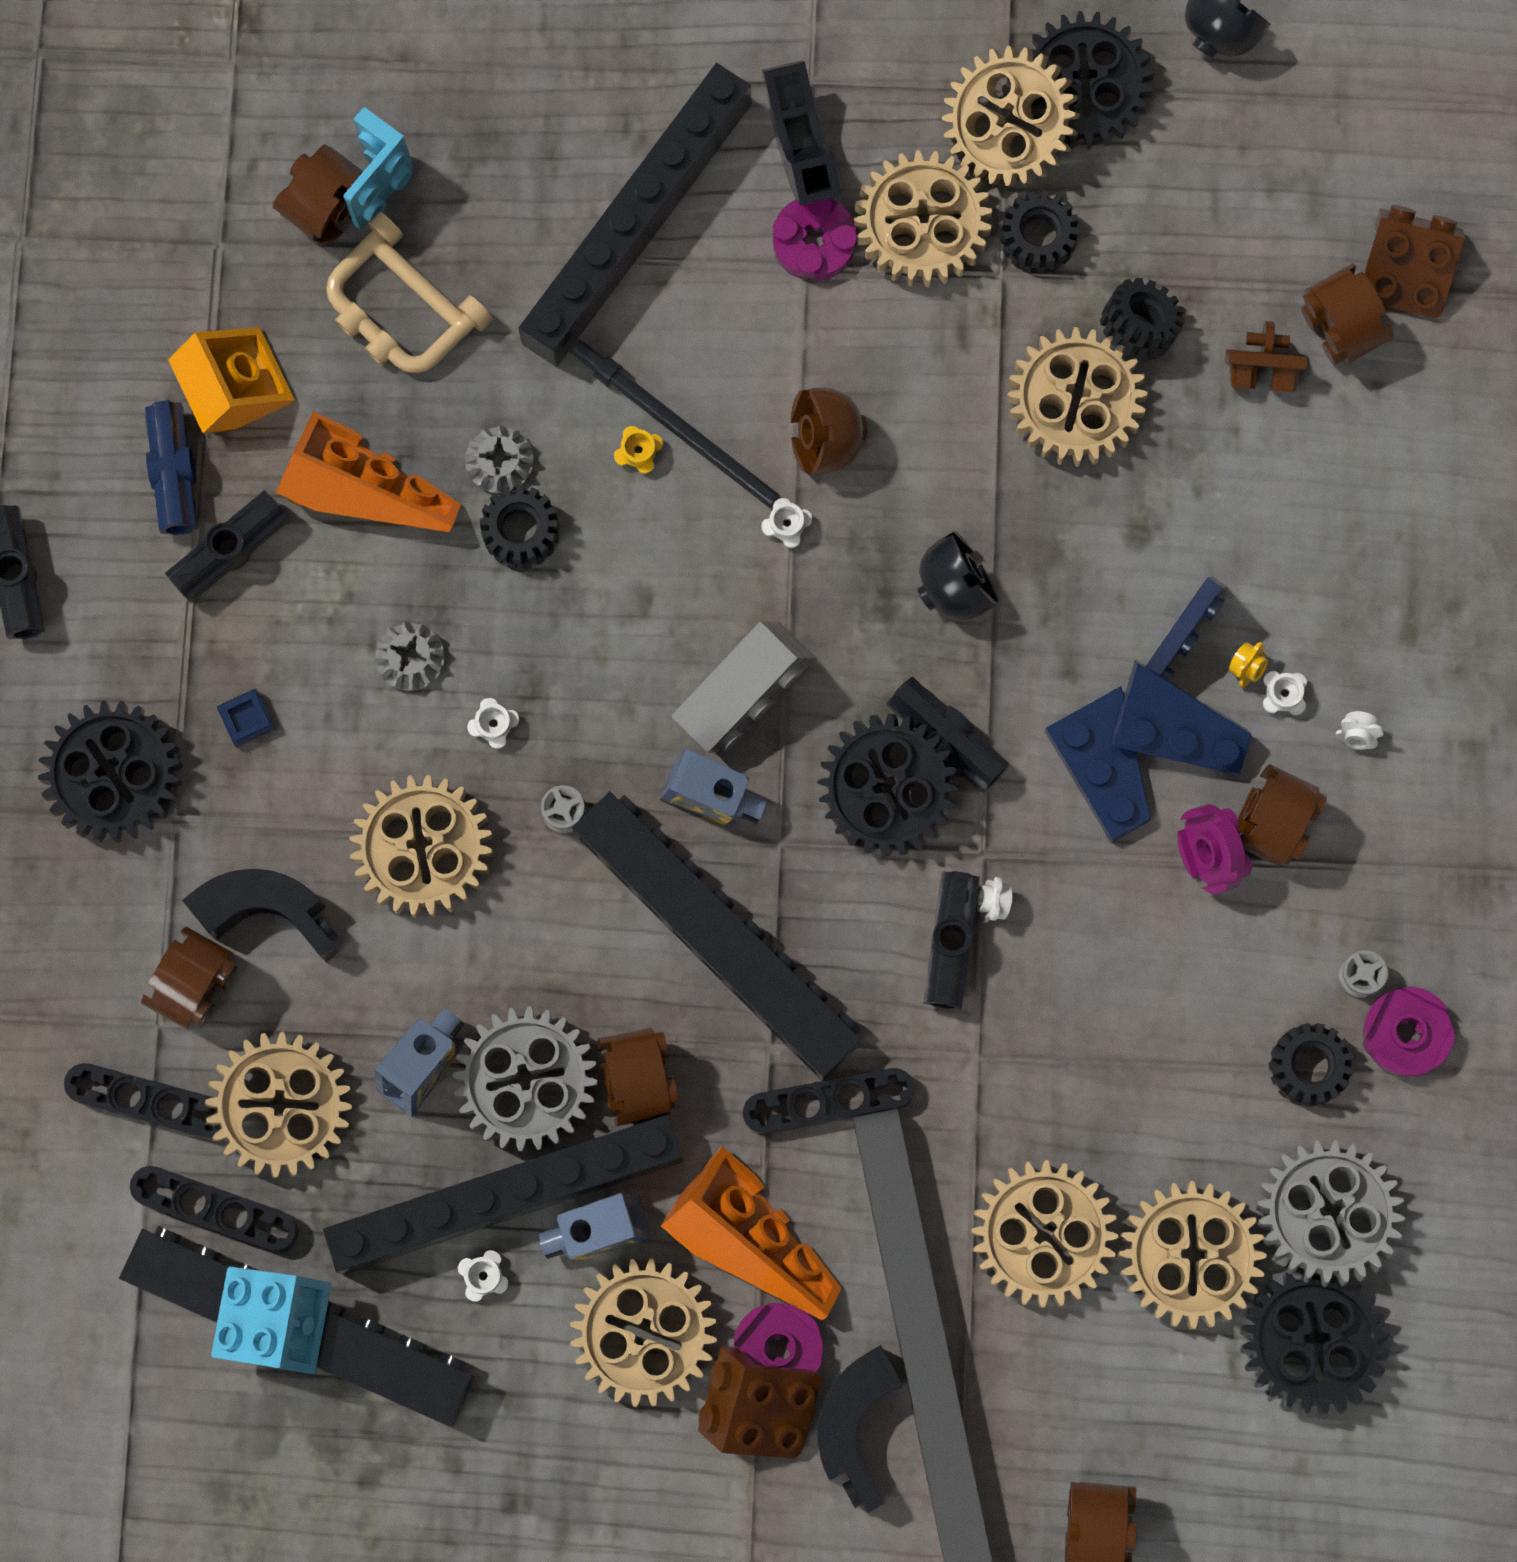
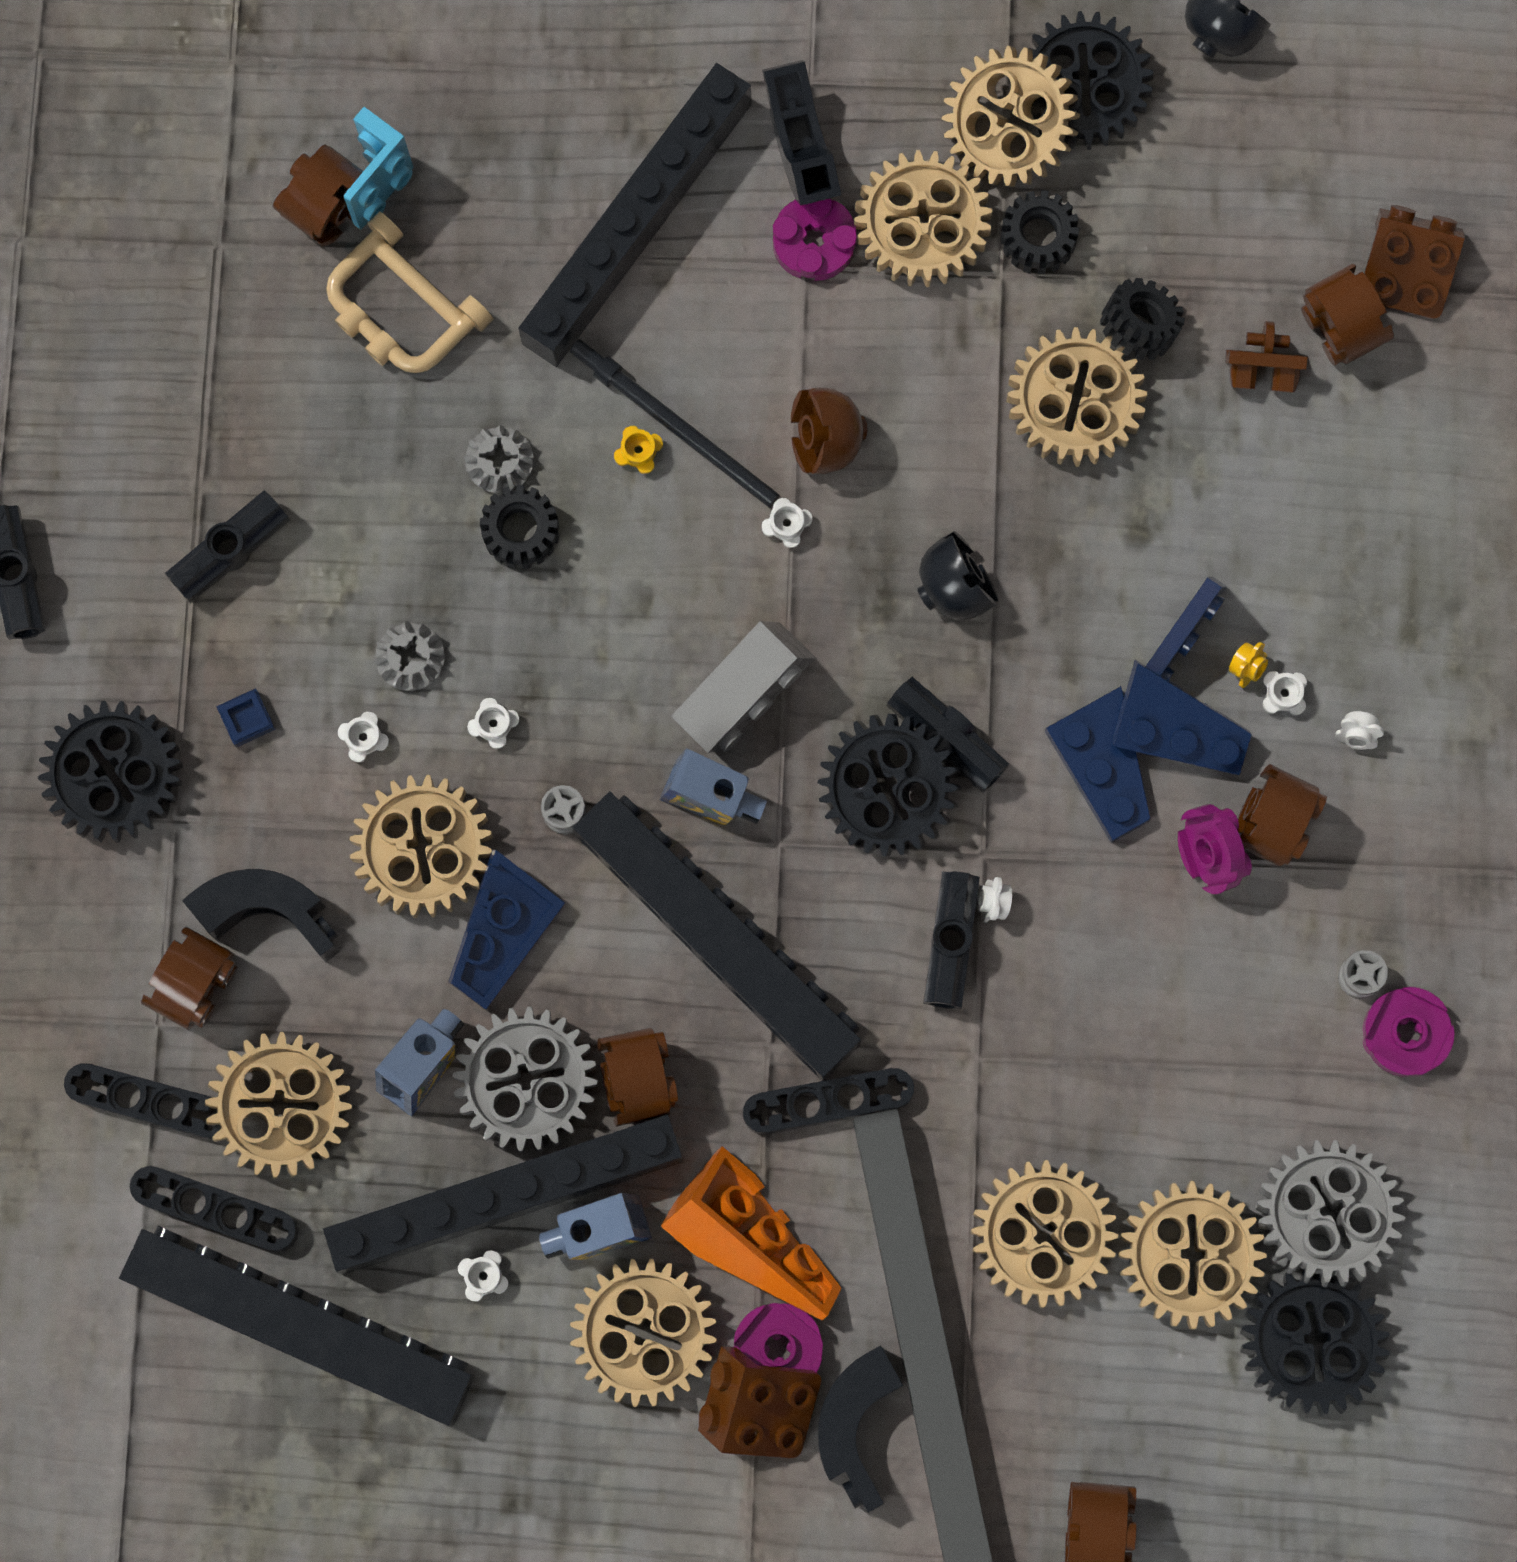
(171, 468): dark blue piece -> none
(230, 378): light orange slope -> none
(271, 1319): medium azure bracket -> none
(344, 478): orange wedge -> none
(365, 724): none -> white plate
(501, 930): none -> dark blue wing
(1333, 1049): black tyre -> none

